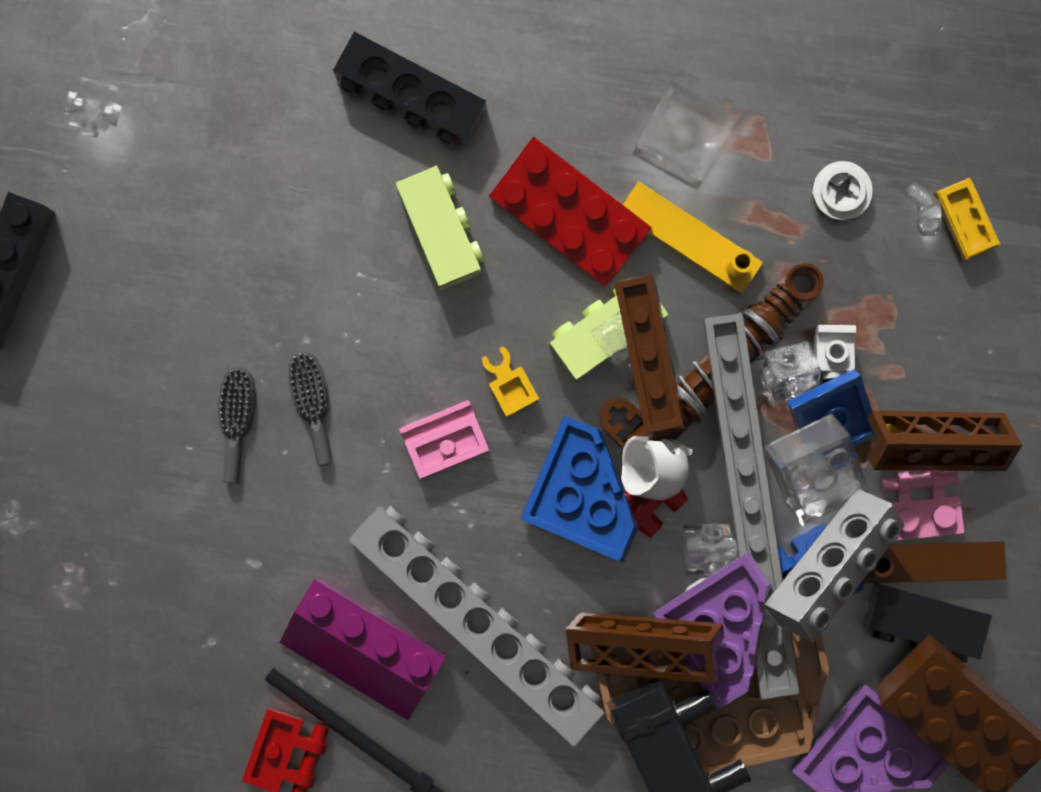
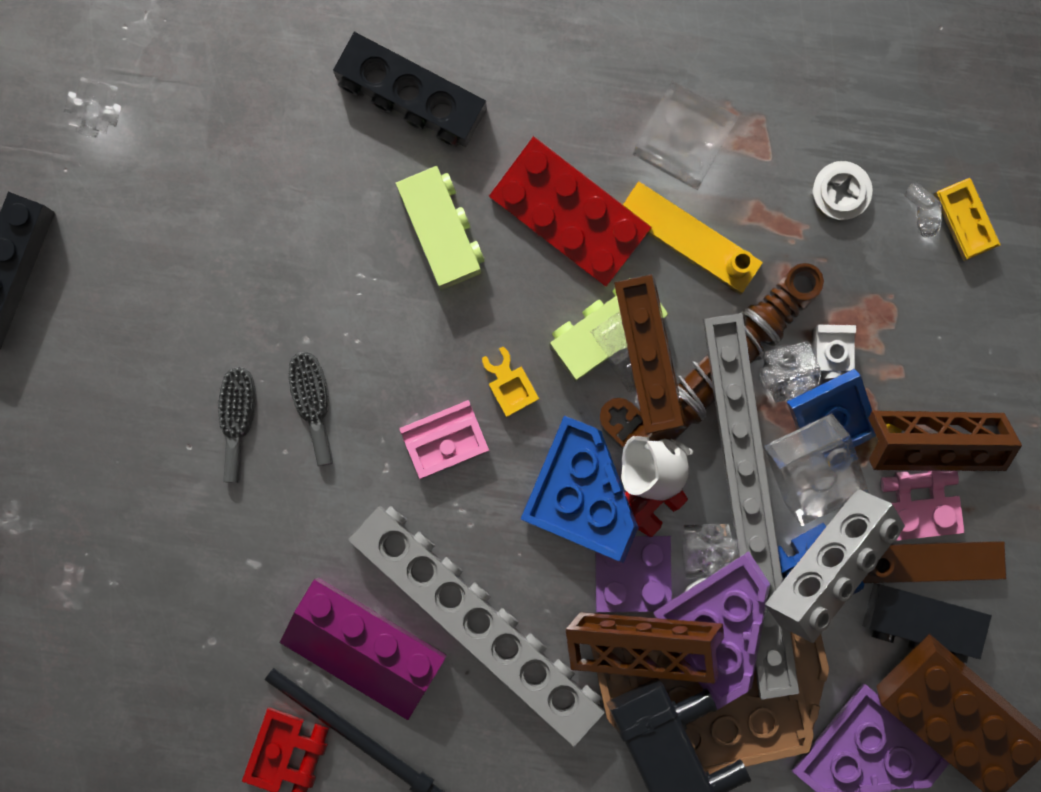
(638, 583): none -> medium lavender plate

